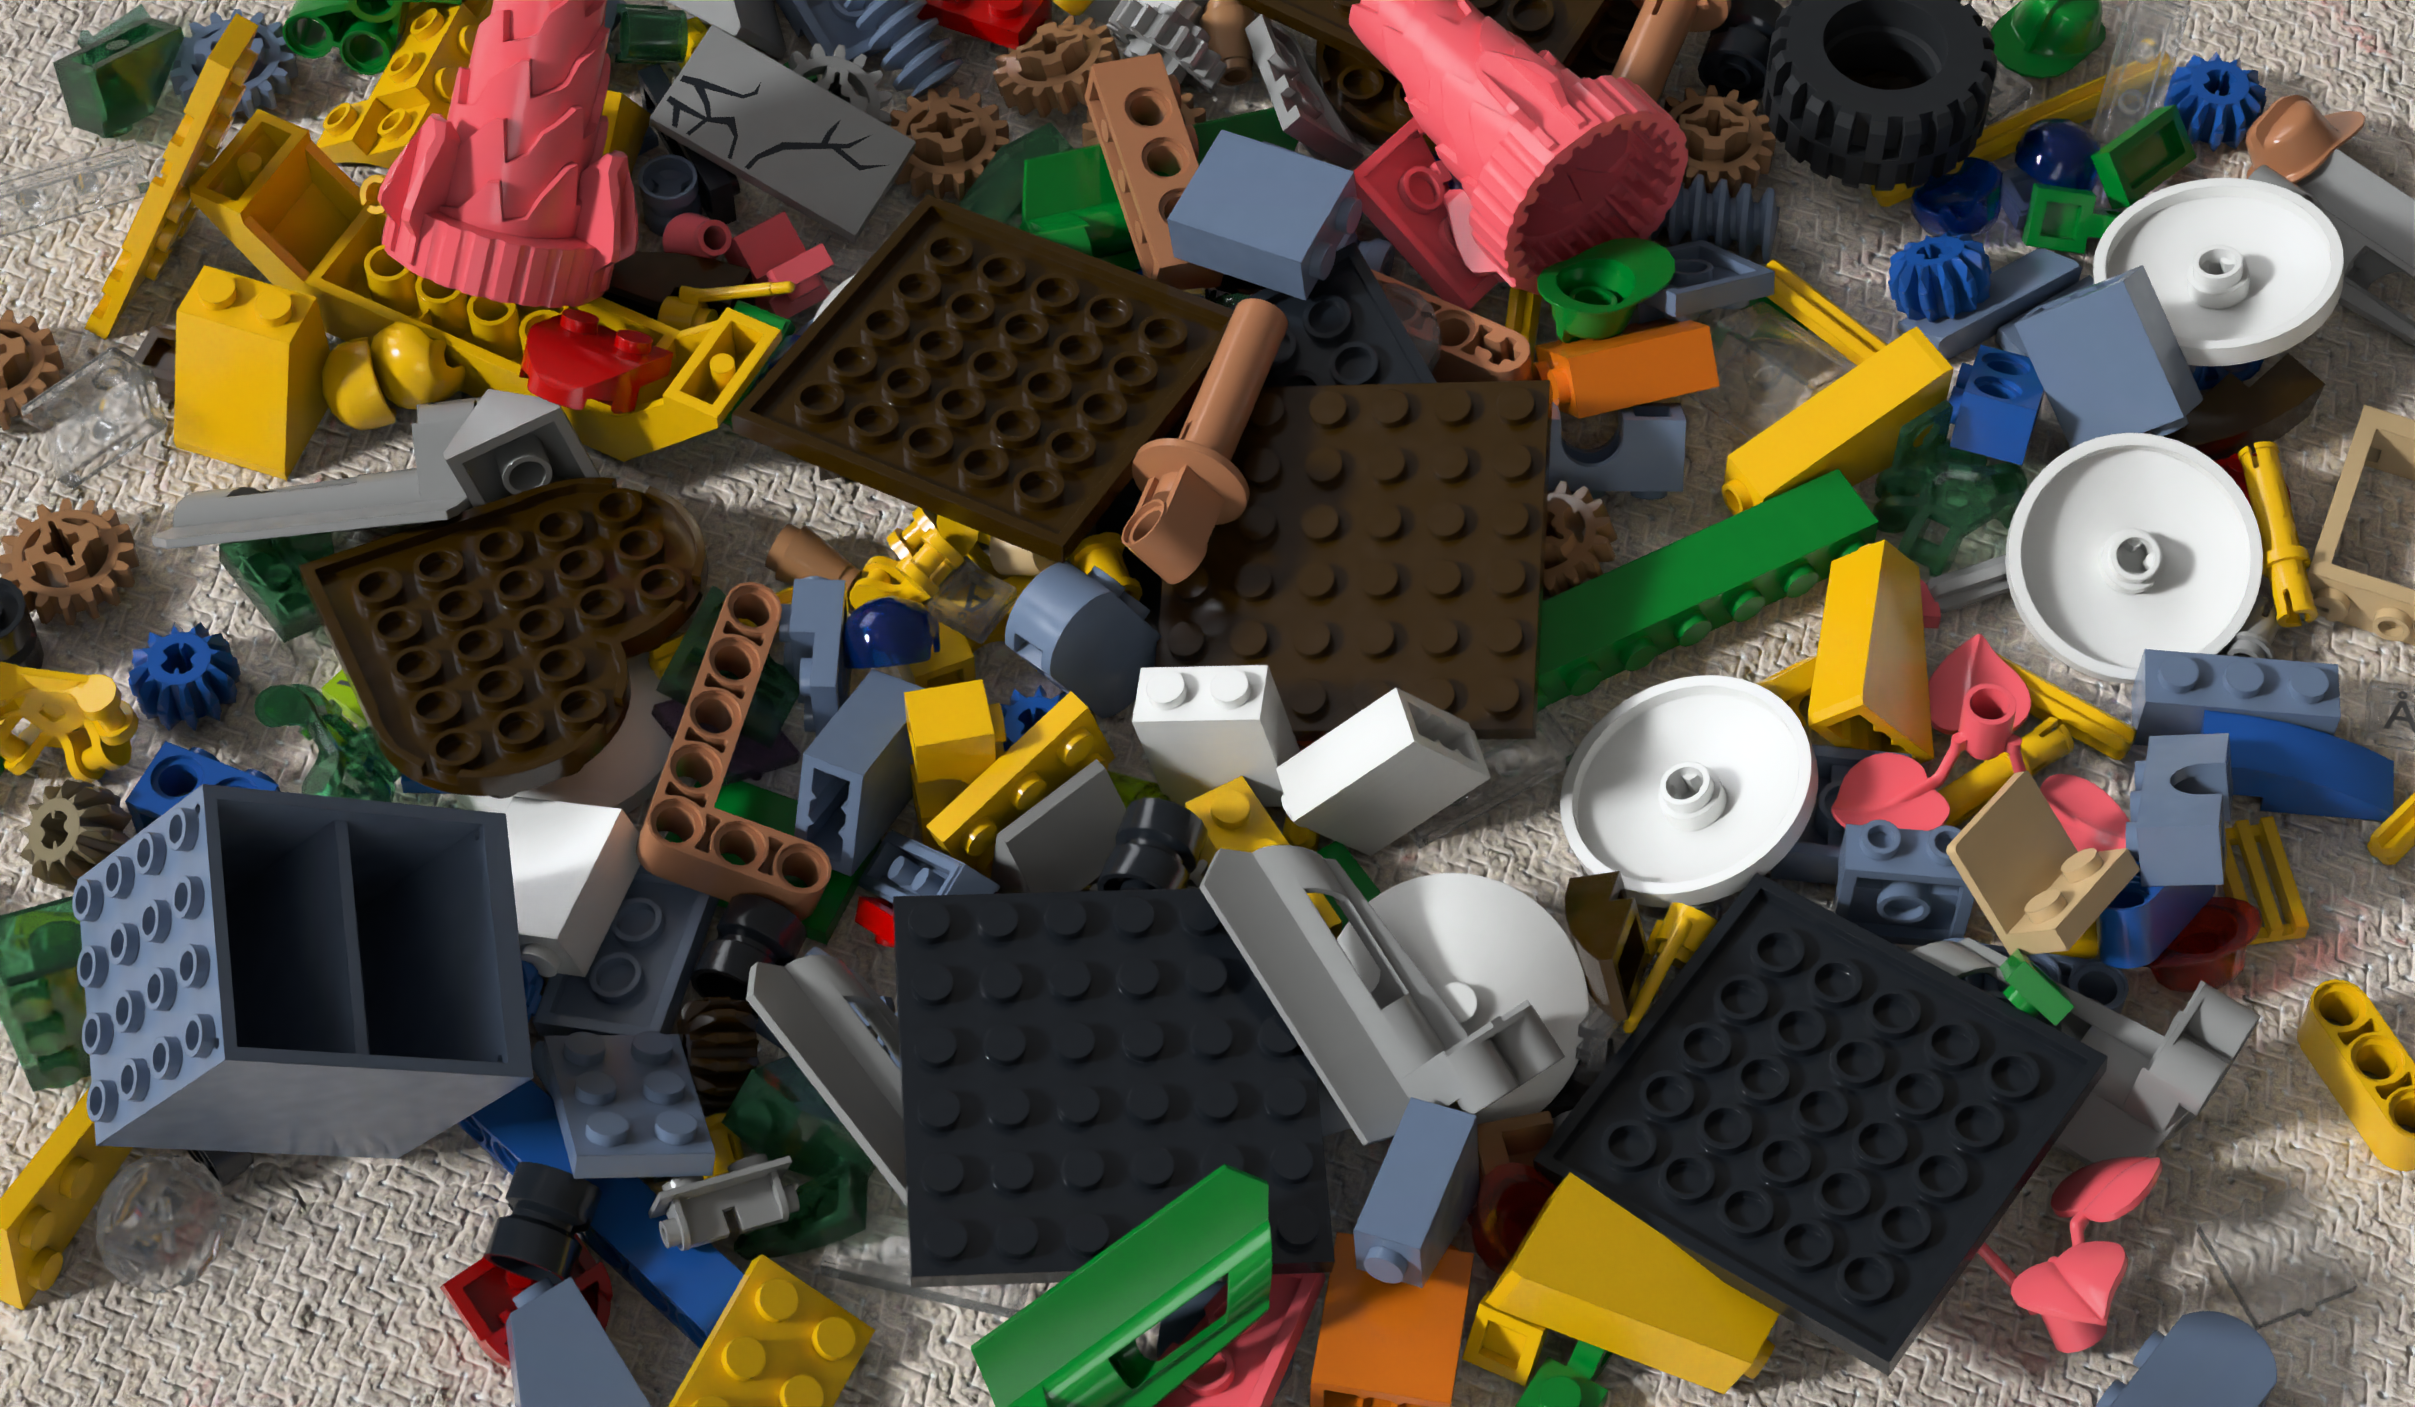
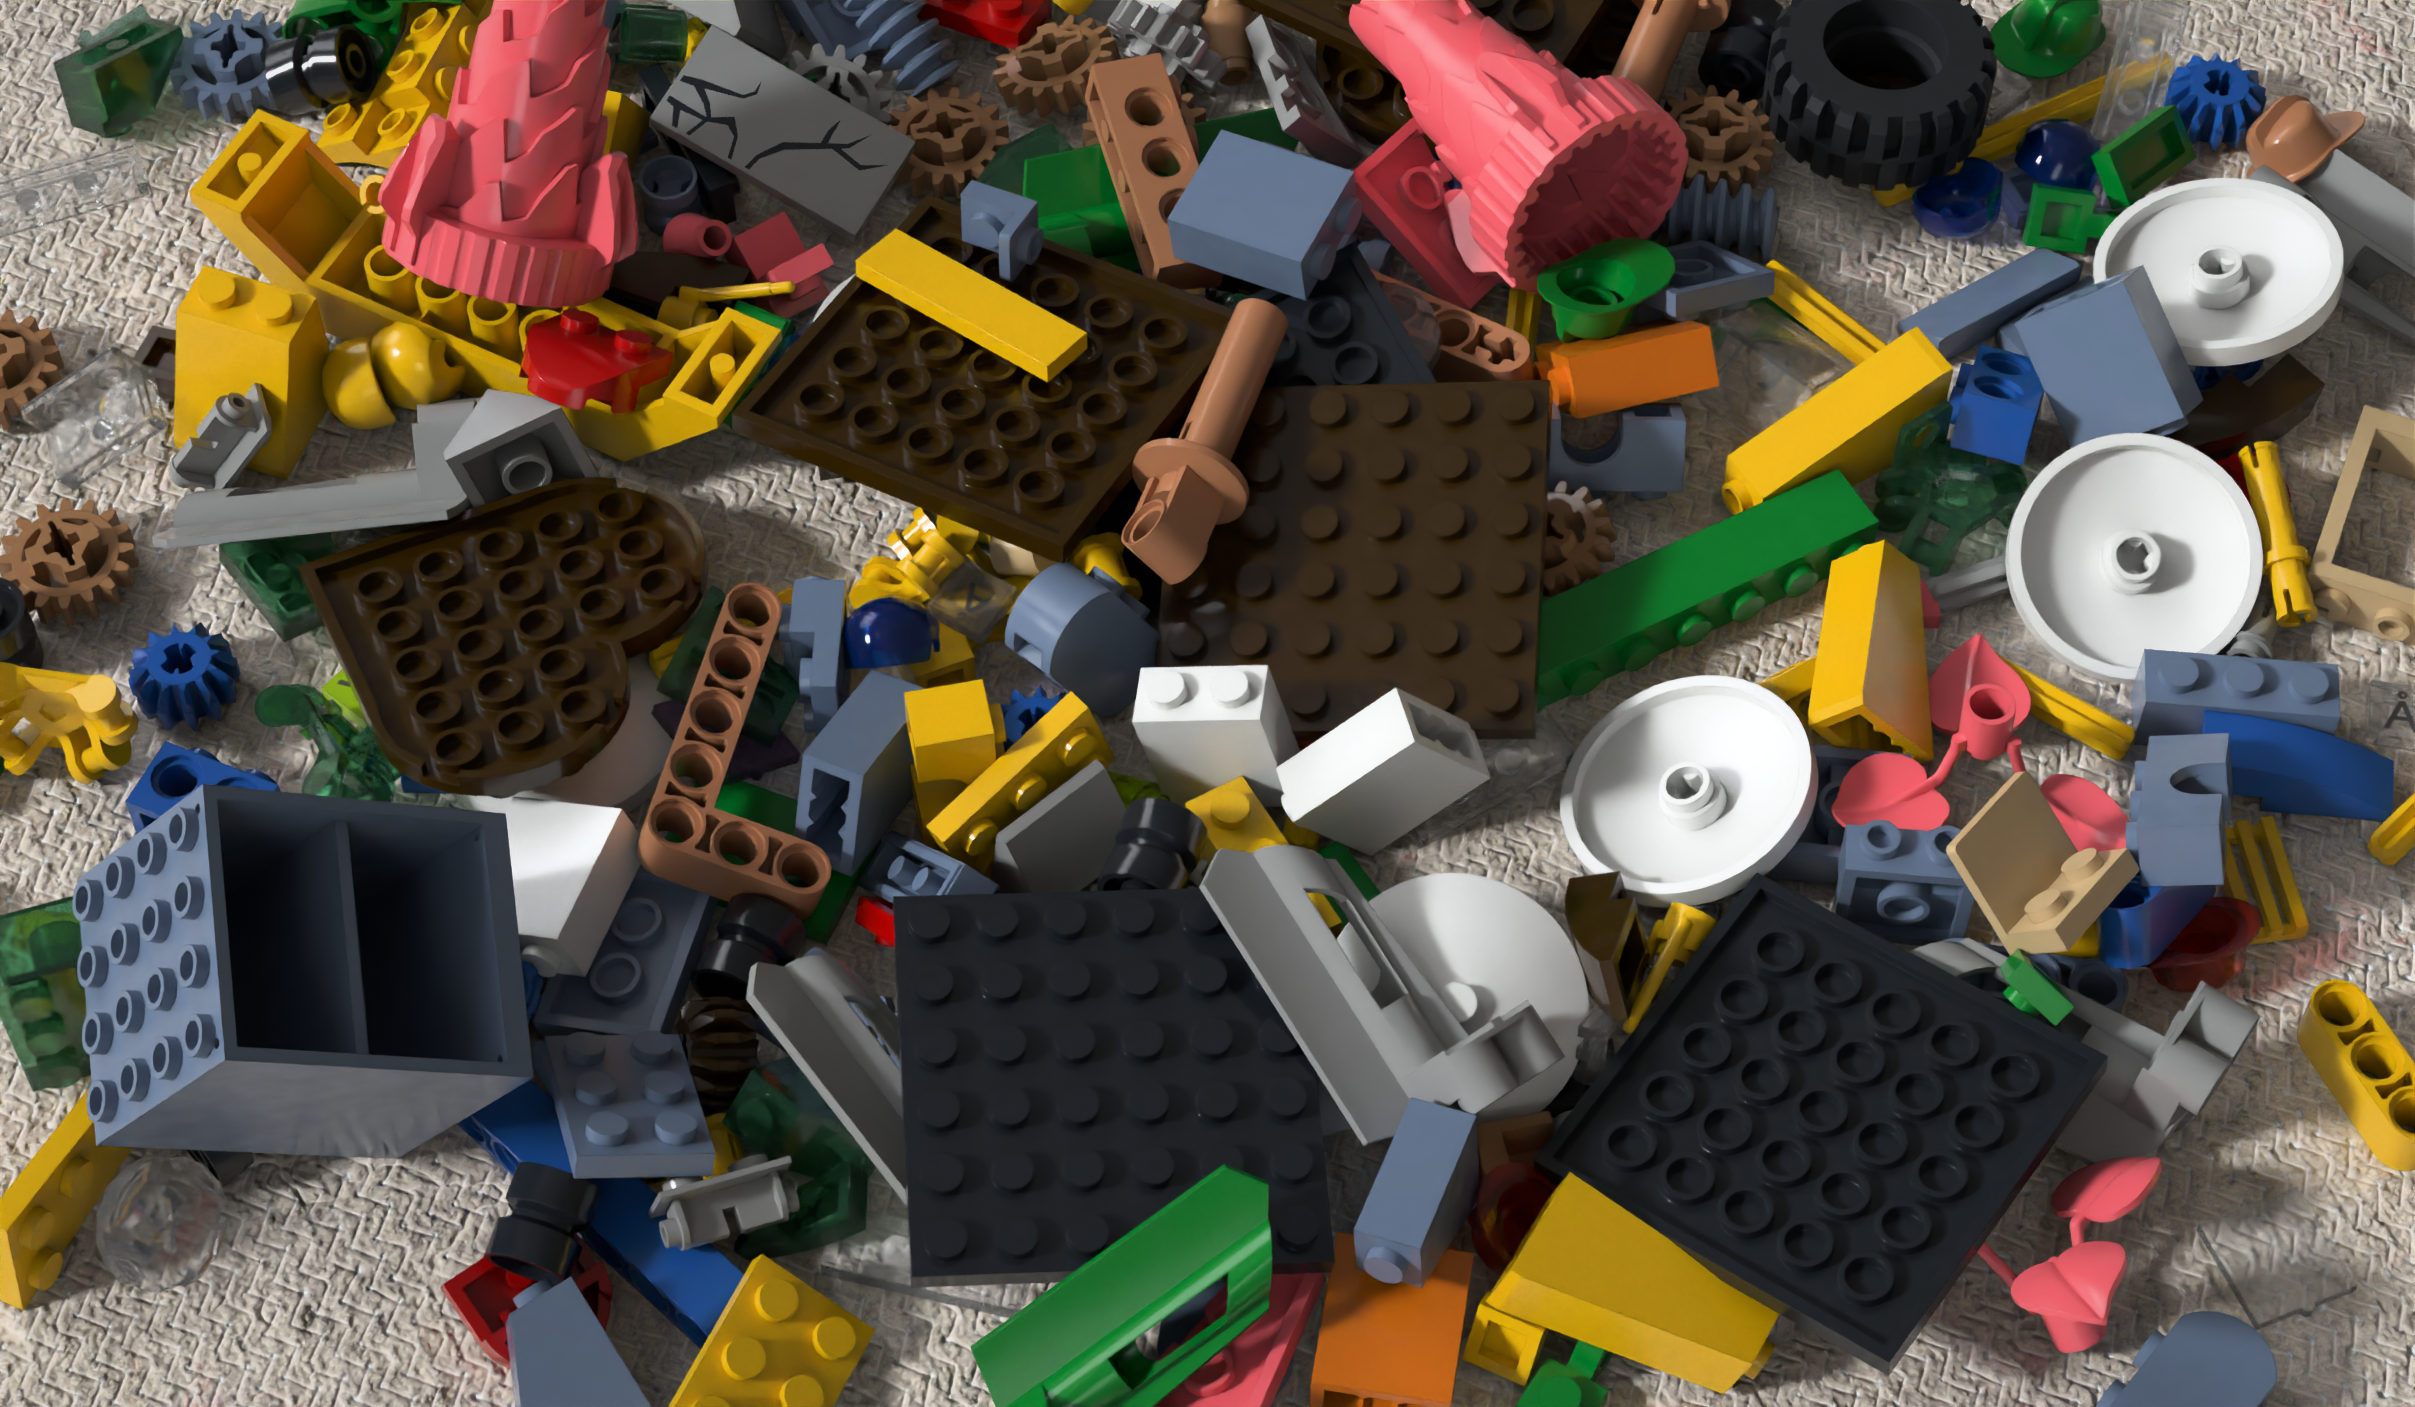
(73, 832): dark tan gear -> none
(190, 152): yellow wing -> none
(225, 442): none -> light grey hinge
(321, 70): none -> black wheel
(804, 554): medium nougat cone -> none
(971, 305): none -> yellow tile
(1003, 225): none -> sand blue bracket
(1940, 277): blue gear -> none
(1973, 789): yellow pin -> none

